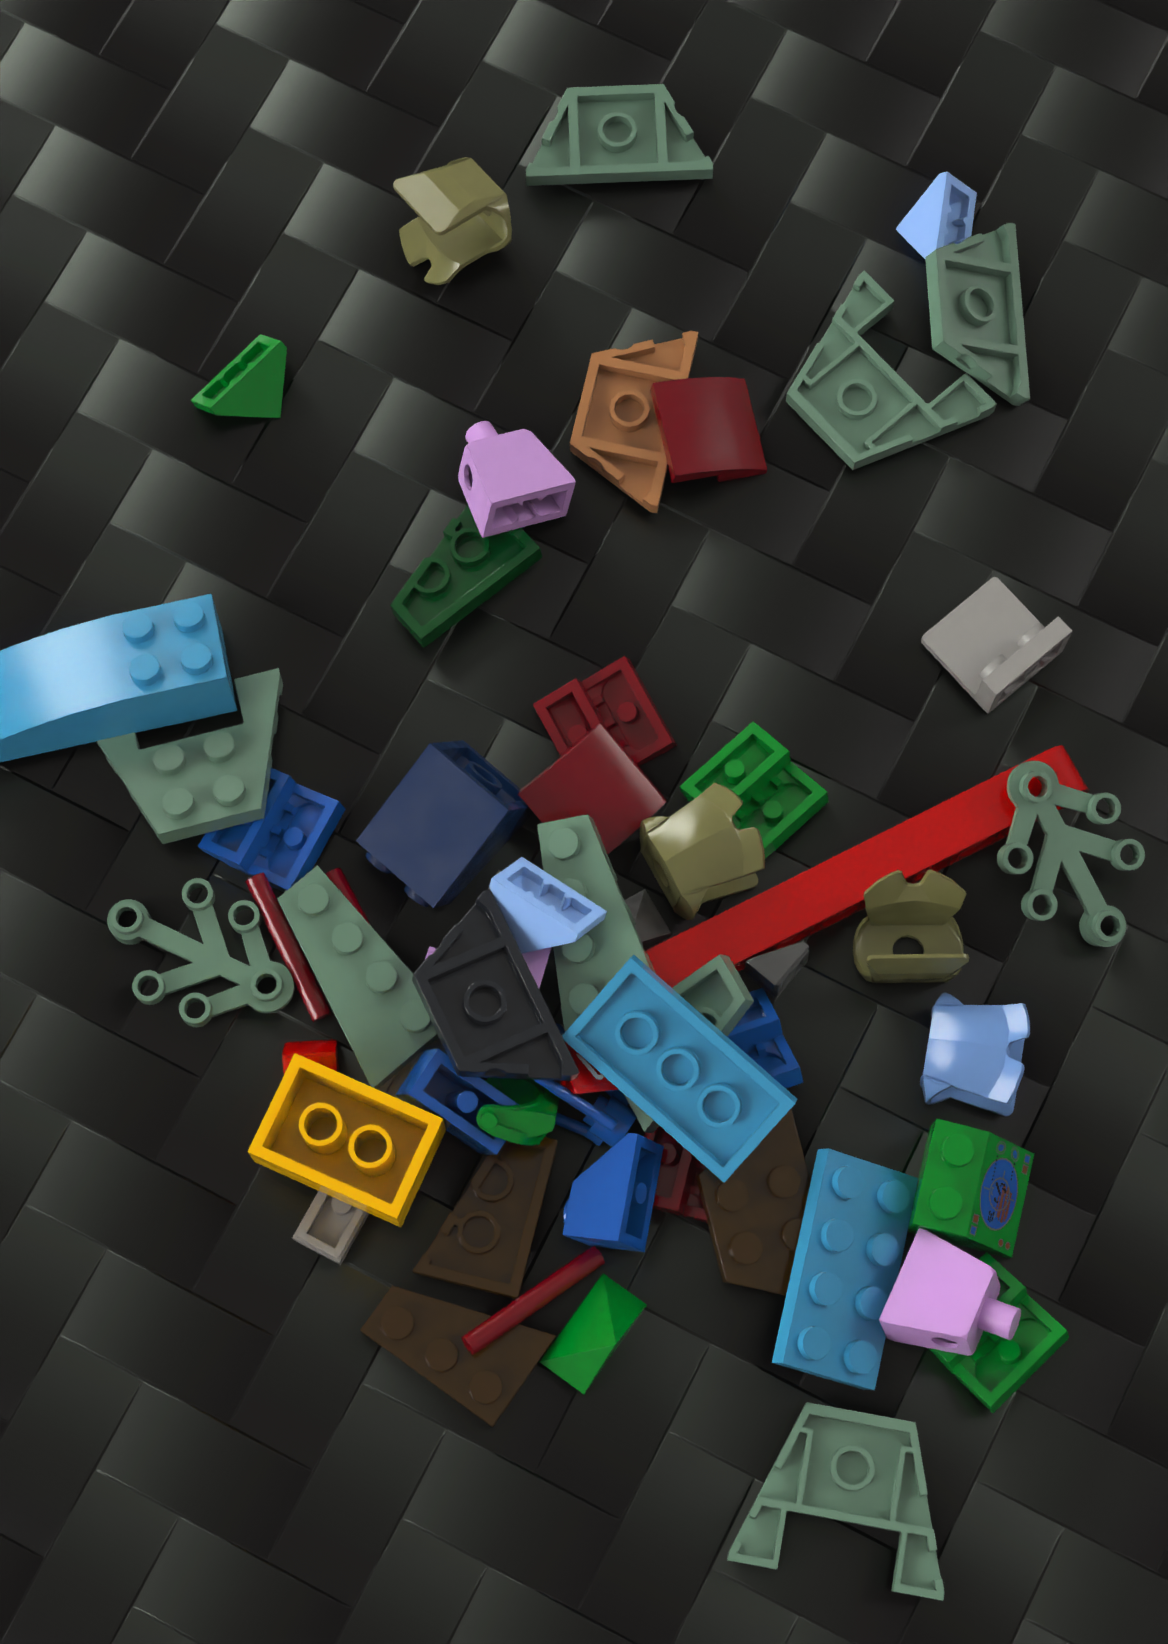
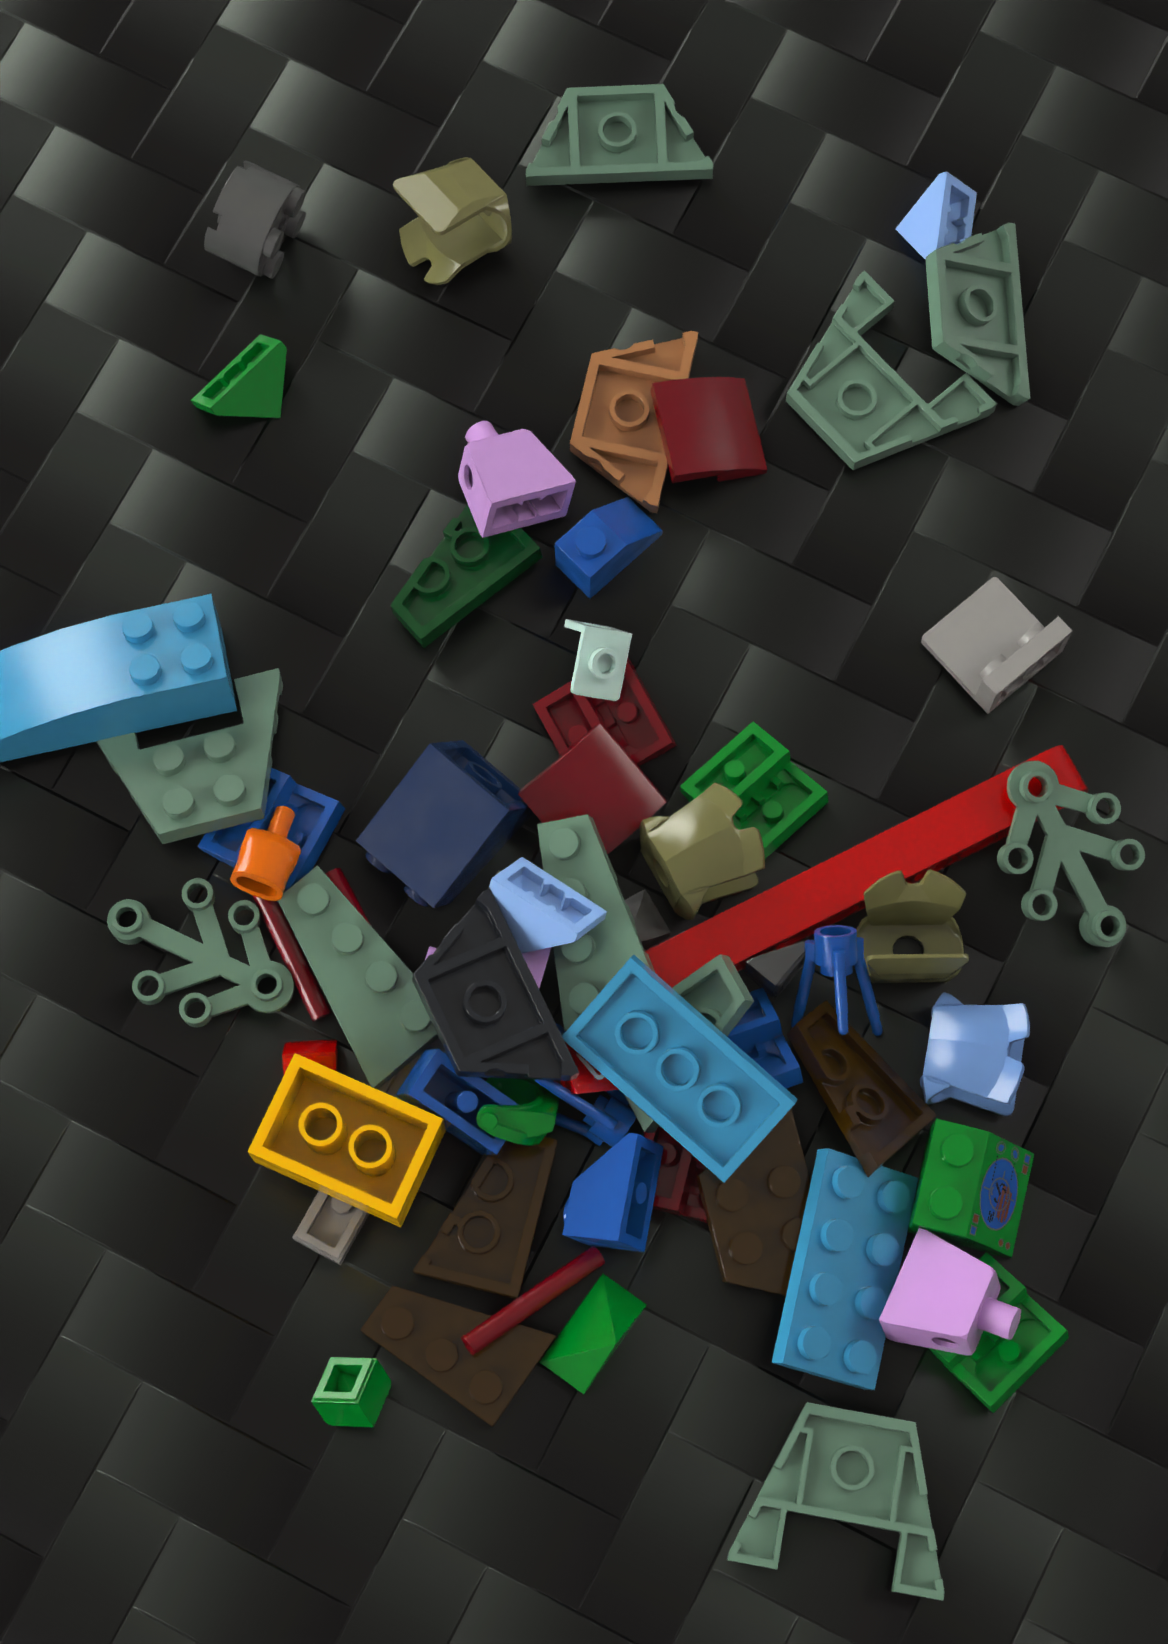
(255, 218): none -> dark grey brick
(267, 858): none -> orange piece
(352, 1392): none -> green slope
(599, 660): none -> light aqua bracket
(604, 544): none -> blue slope
(836, 951): none -> blue plant
(859, 1088): none -> dark brown wing

